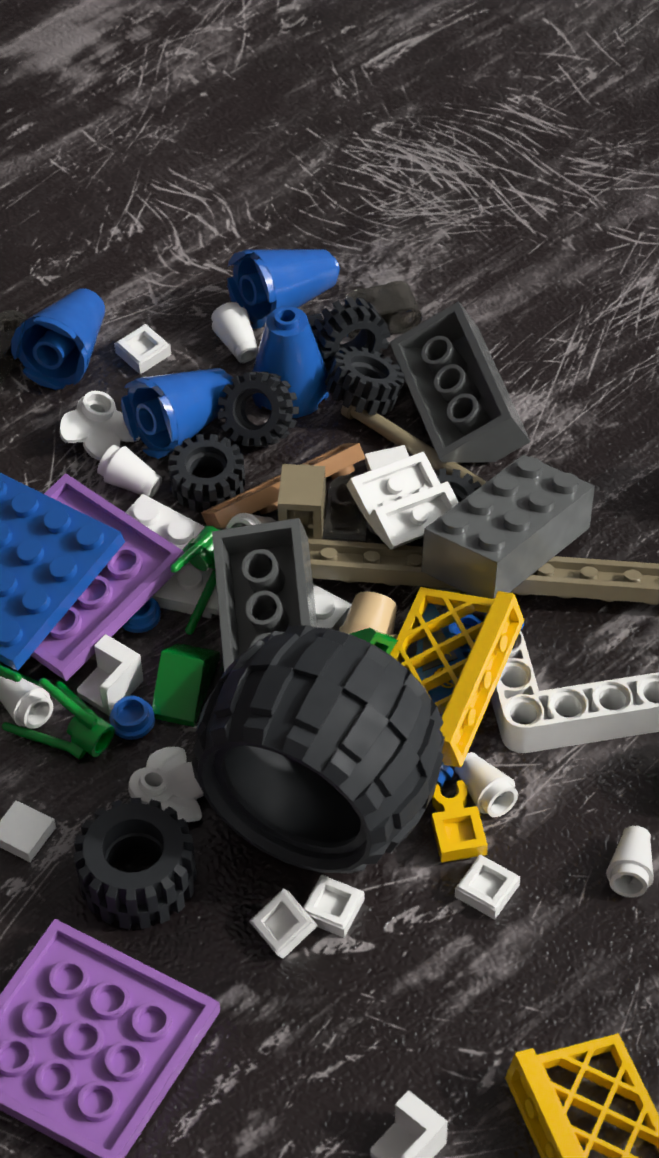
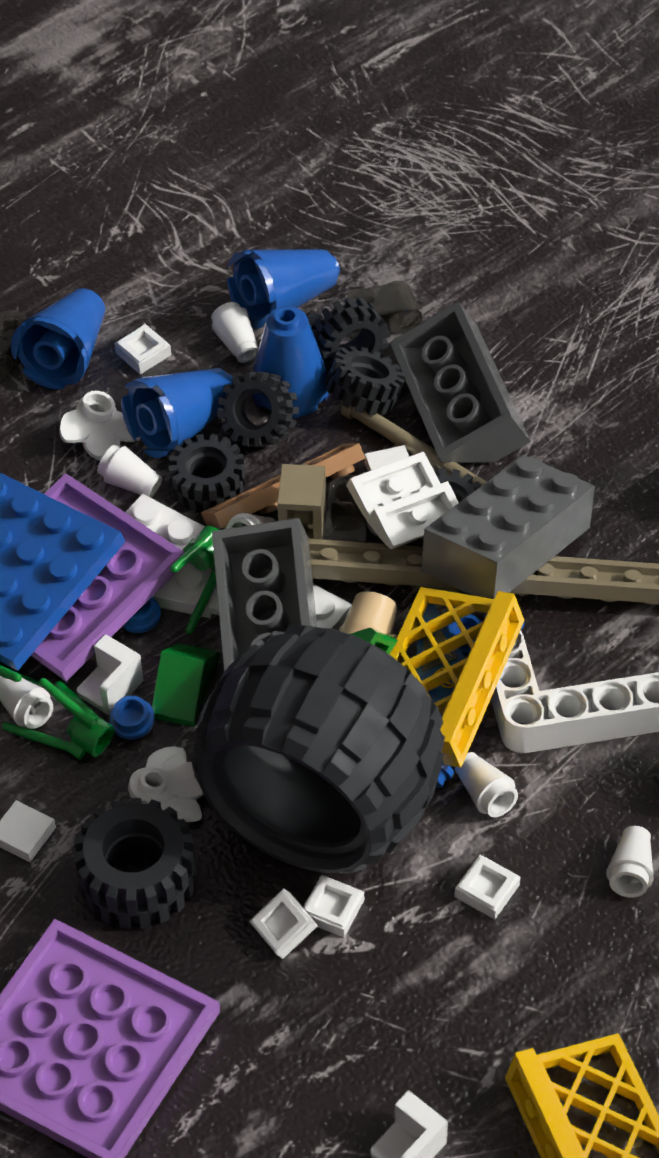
(457, 828): yellow plate -> none

